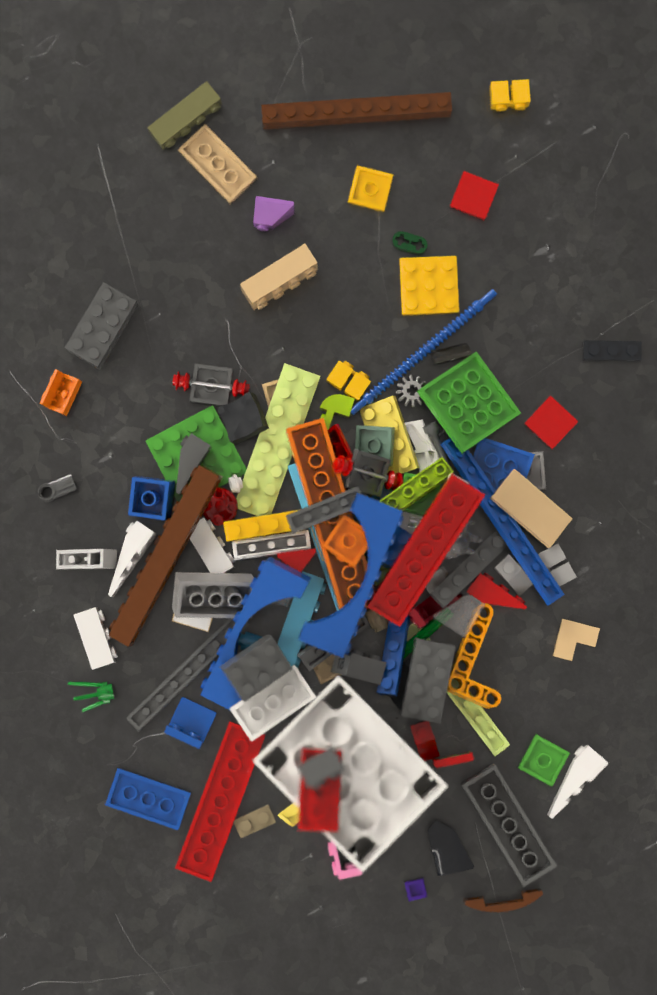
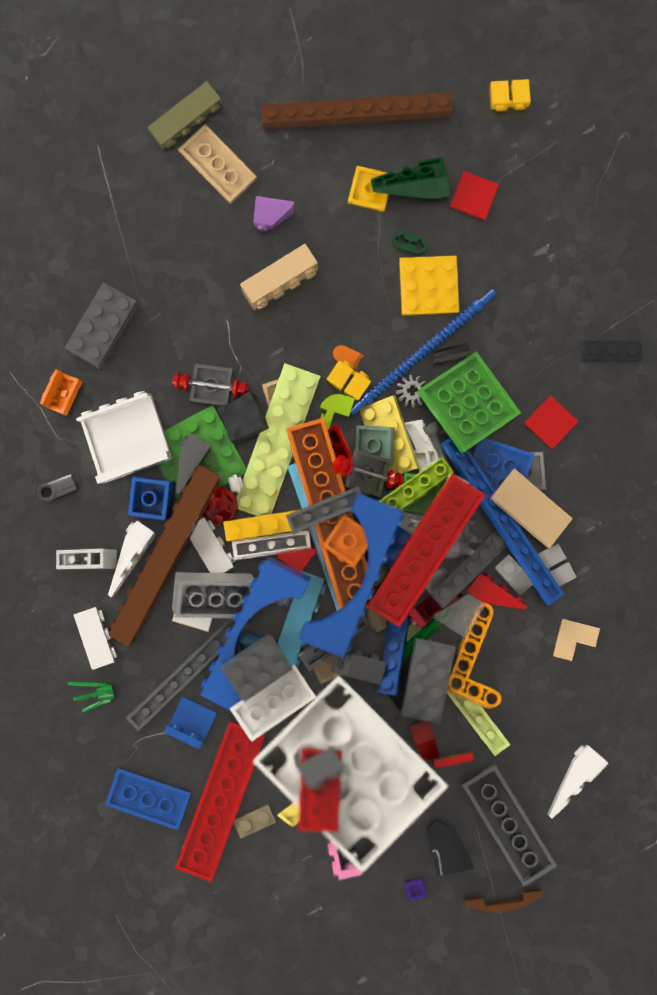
(125, 437): none -> white panel
(343, 353): none -> orange piece
(422, 181): none -> dark green wedge
(543, 760): bright green tile -> none

